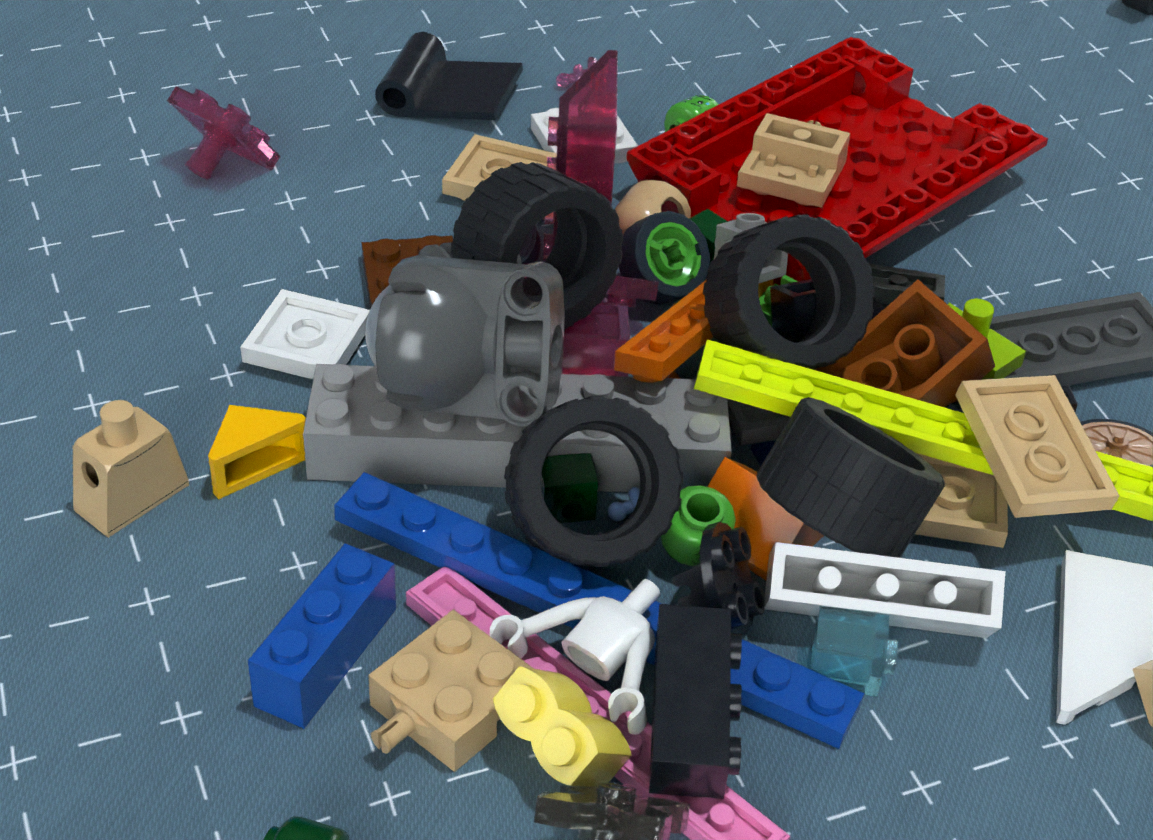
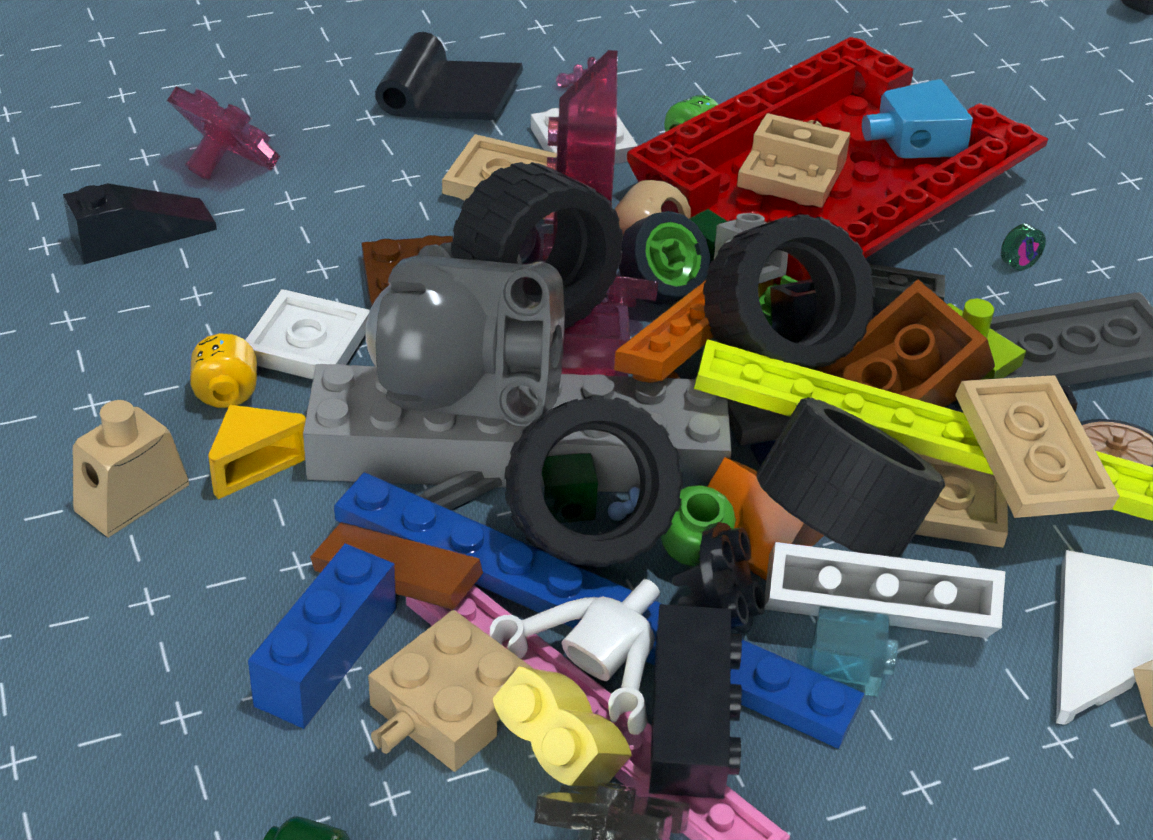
(125, 219): none -> black slope
(223, 367): none -> yellow head
(420, 569): none -> dark orange tile
(461, 489): none -> dark grey axle
(920, 121): none -> dark azure torso
(1023, 246): none -> clear green tile

